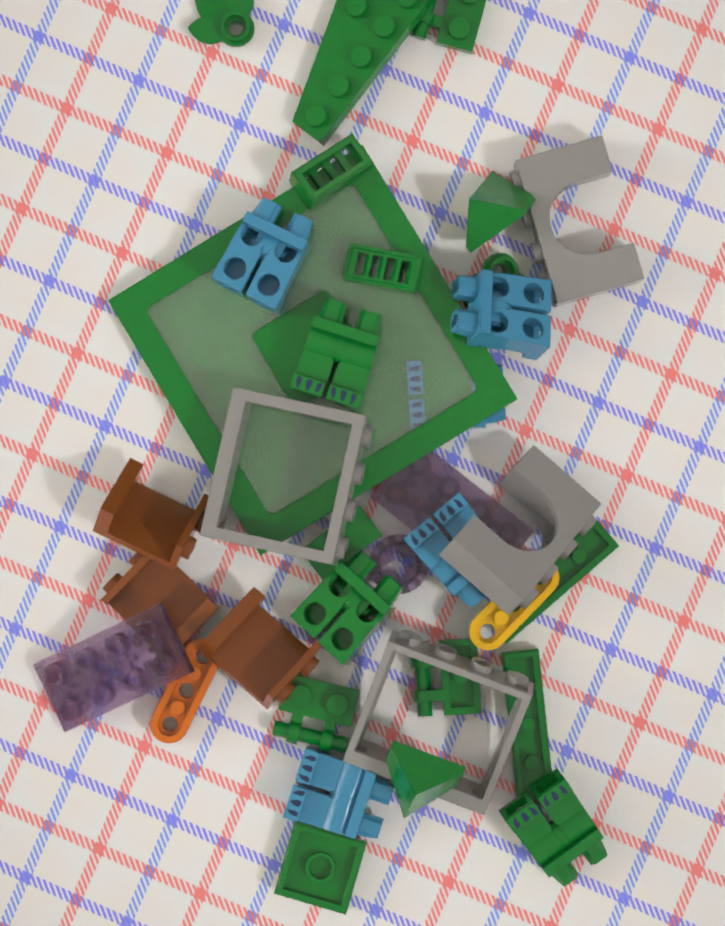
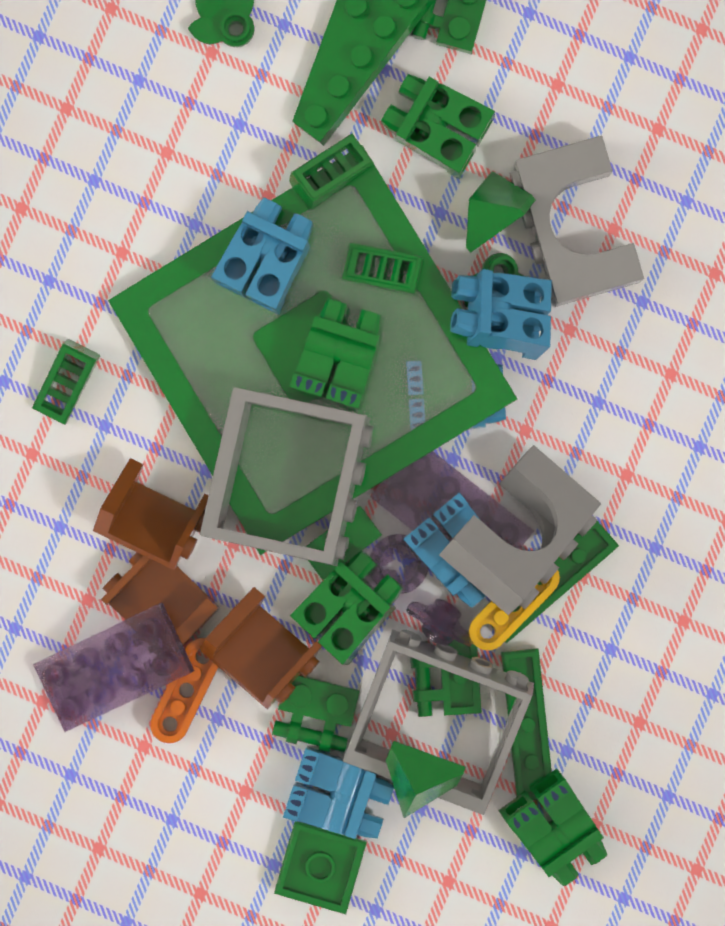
(84, 355): none -> green slope
(426, 122): none -> green hips
(440, 622): none -> clear purple plate

